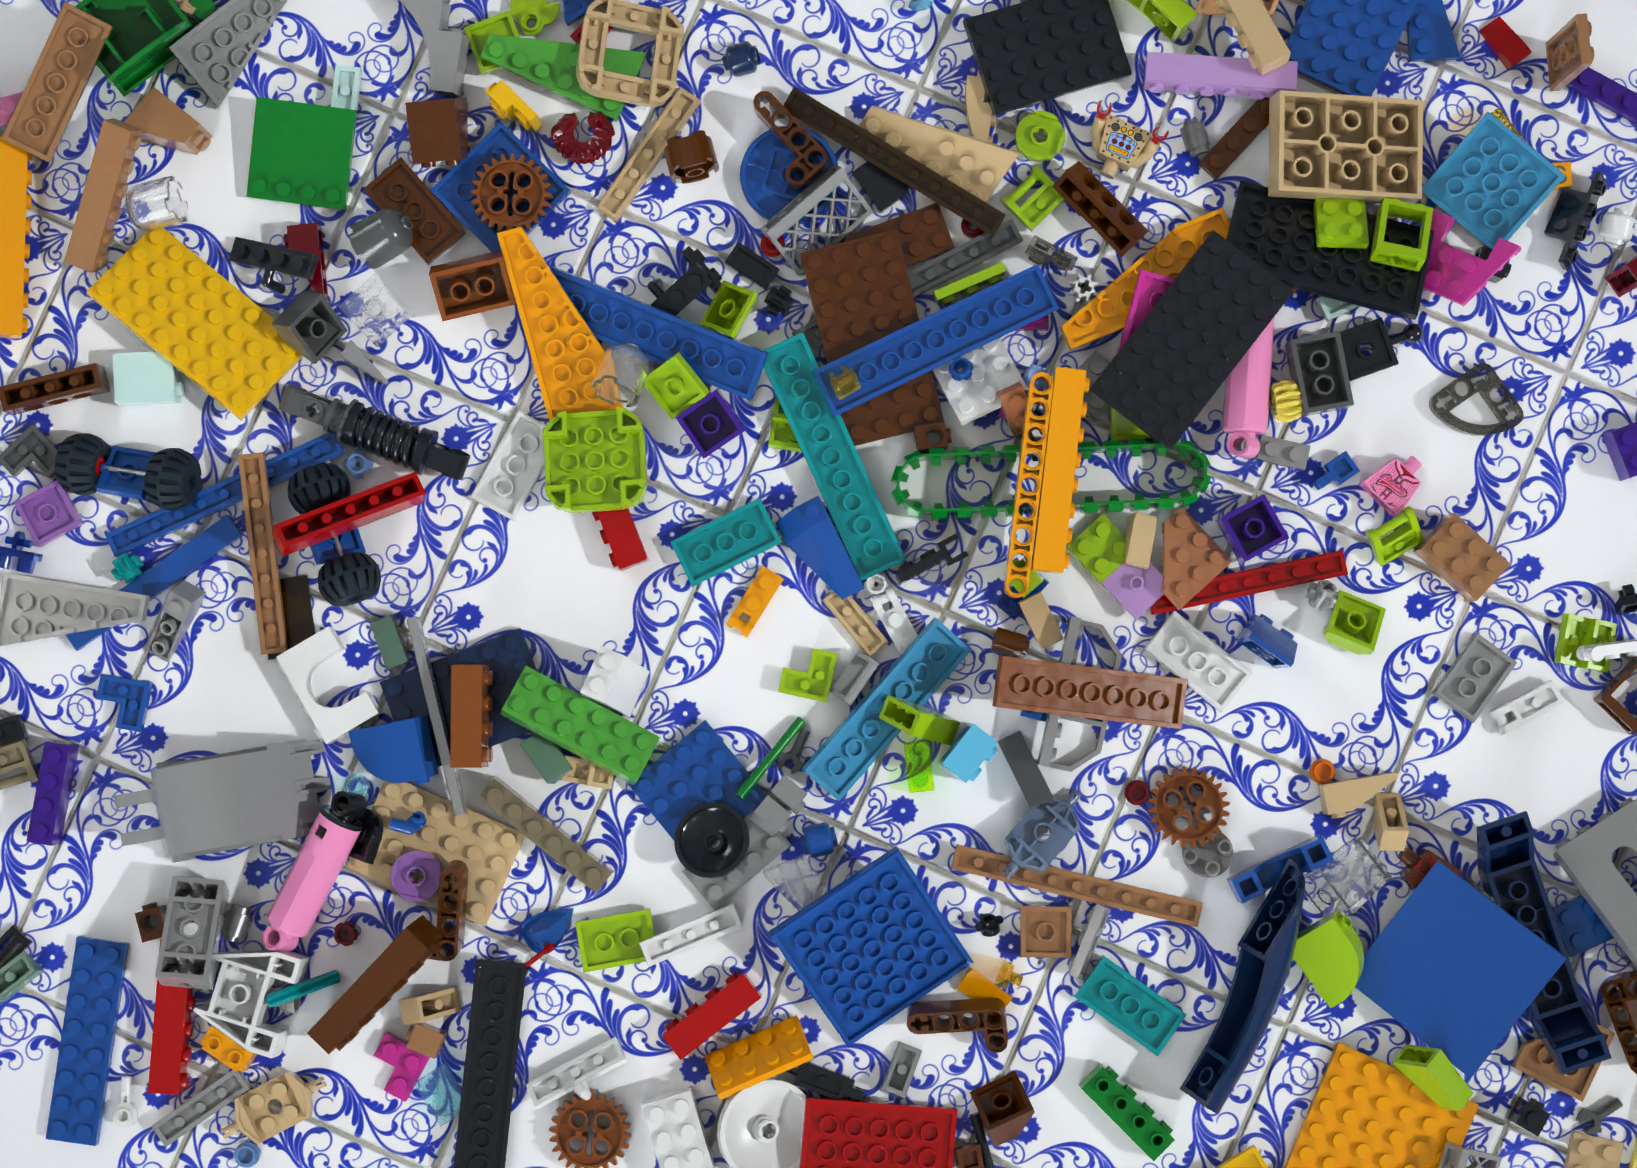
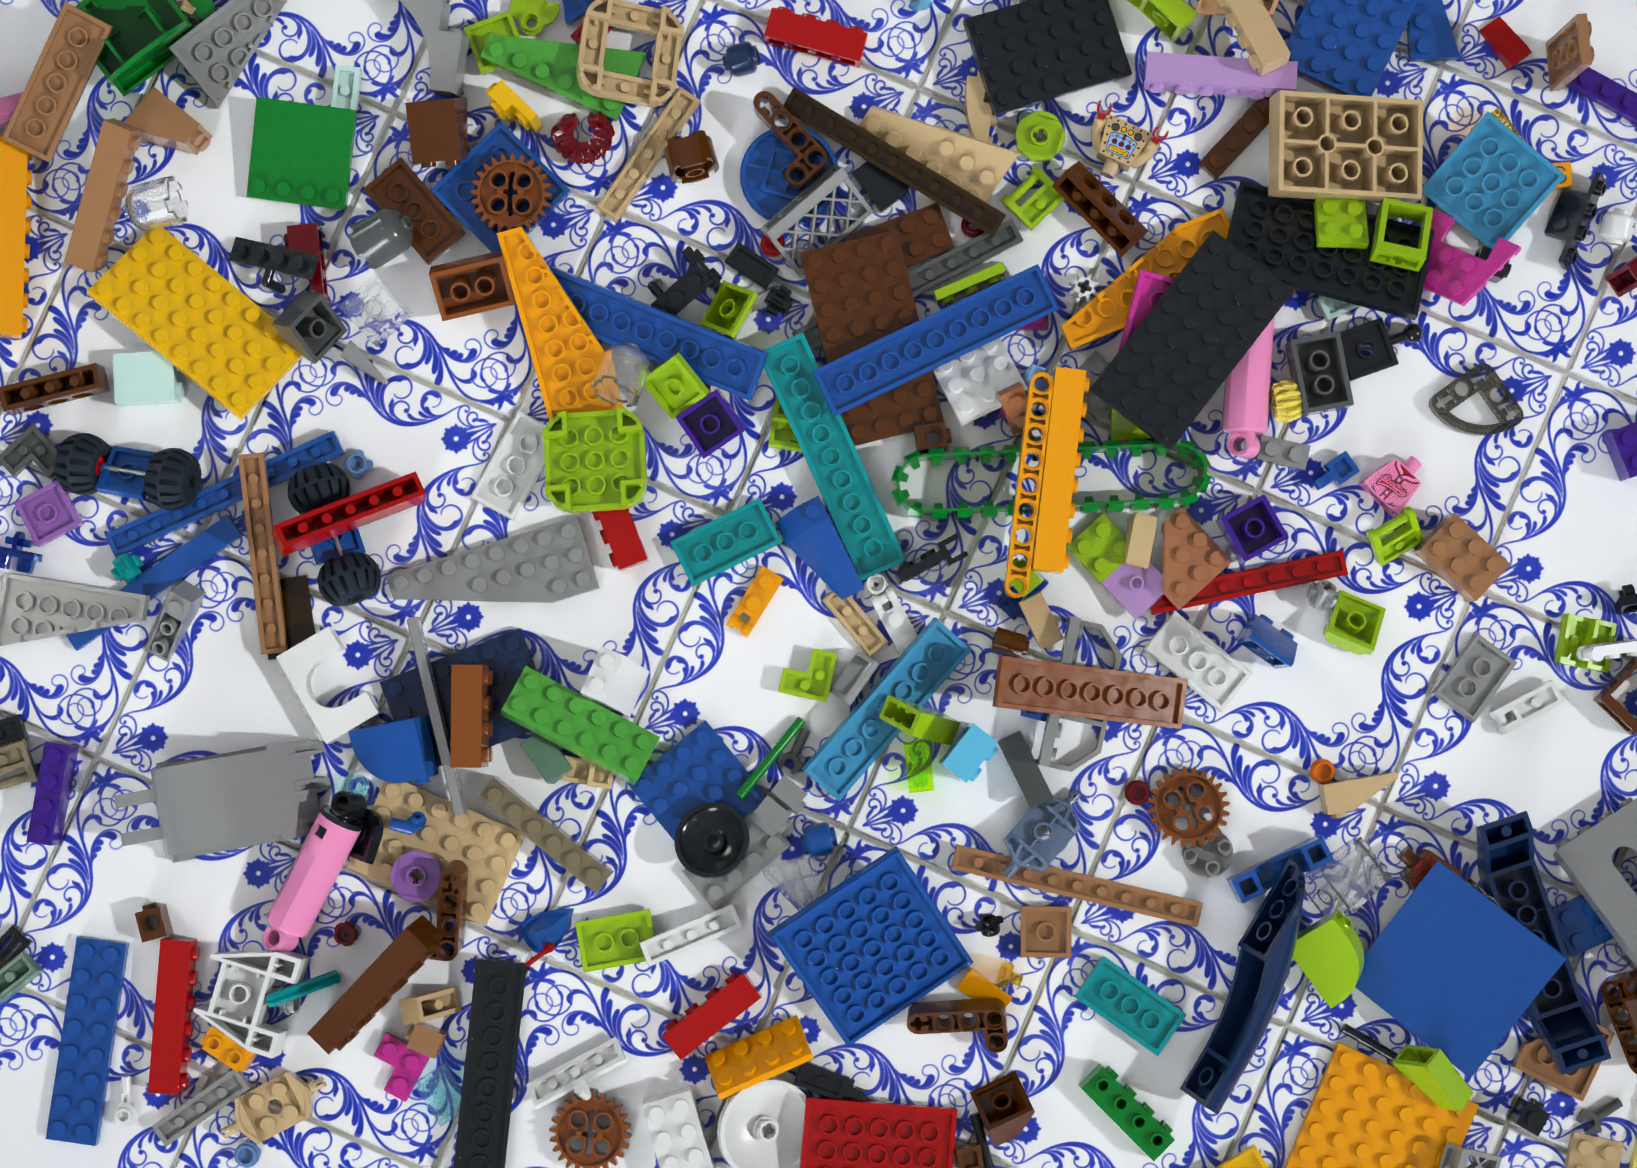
(131, 695): blue plate -> none
(189, 958): light grey plate -> none
(235, 923): flat silver brick -> none
(377, 433): black piece -> none
(390, 642): sand green slope -> none
(527, 567): none -> light grey wing
(816, 37): none -> red brick
(845, 383): clear yellow tile -> none
(901, 1070): light grey slope -> none
(958, 363): blue plate -> none
(1042, 251): clear smoke plate -> none
(1088, 941): light grey plate -> none
(1195, 137): flat silver brick -> none
(1368, 1042): none -> black bar
(1390, 822): tan slope -> none

